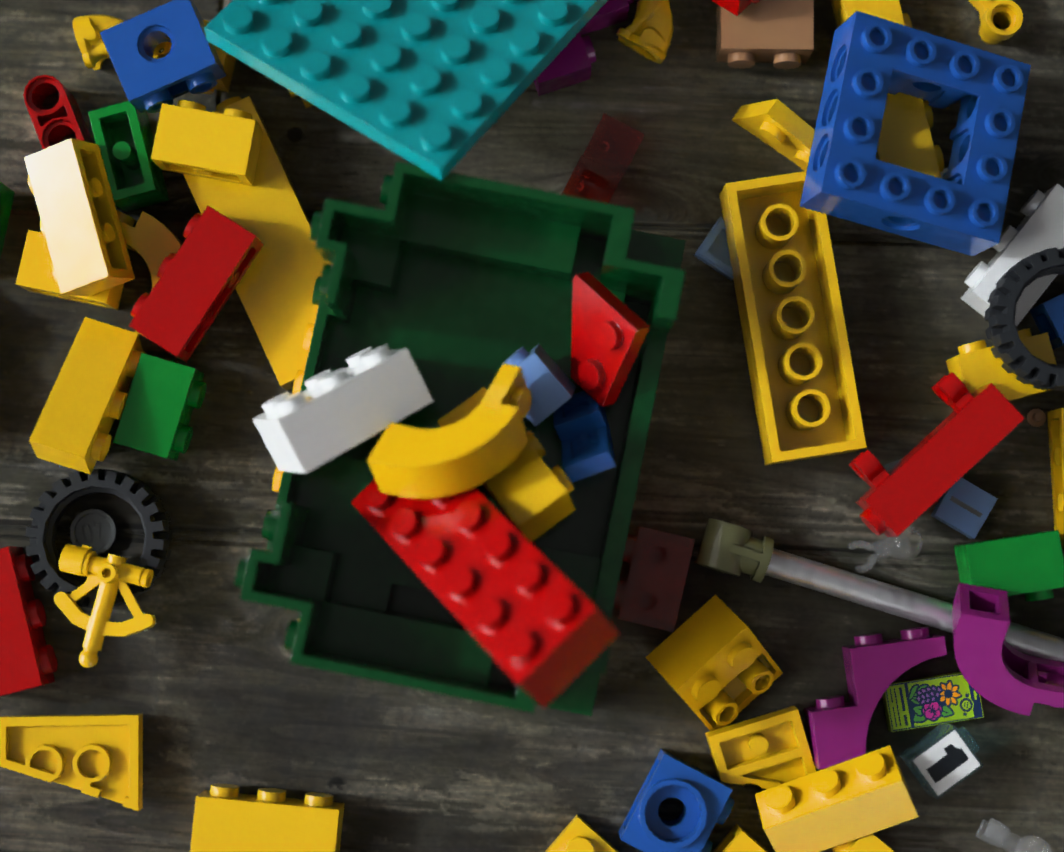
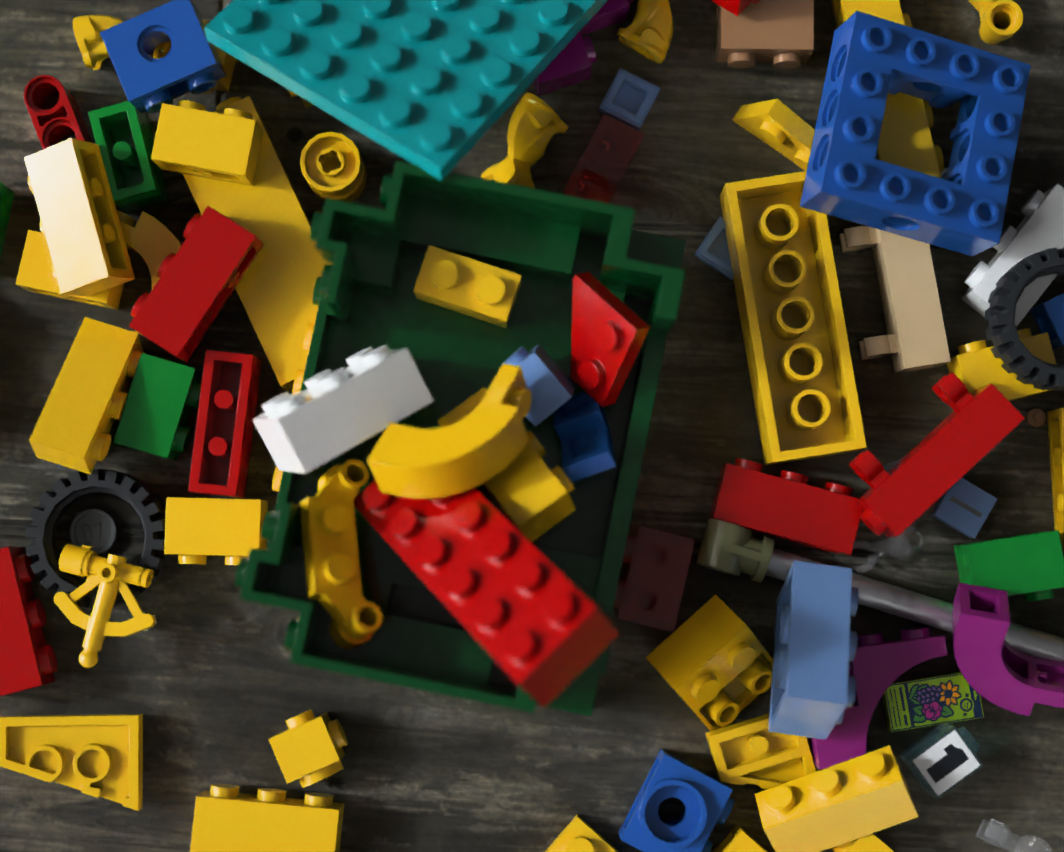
(213, 528): none -> yellow brick
(225, 424): none -> red brick
(309, 748): none -> yellow brick
(333, 167): none -> yellow wheel
(333, 555): none -> yellow plate
(467, 286): none -> yellow brick
(527, 137): none -> yellow animal
(629, 99): none -> medium blue tile
(787, 507): none -> red brick
(813, 650): none -> medium blue brick
(908, 299): none -> tan brick

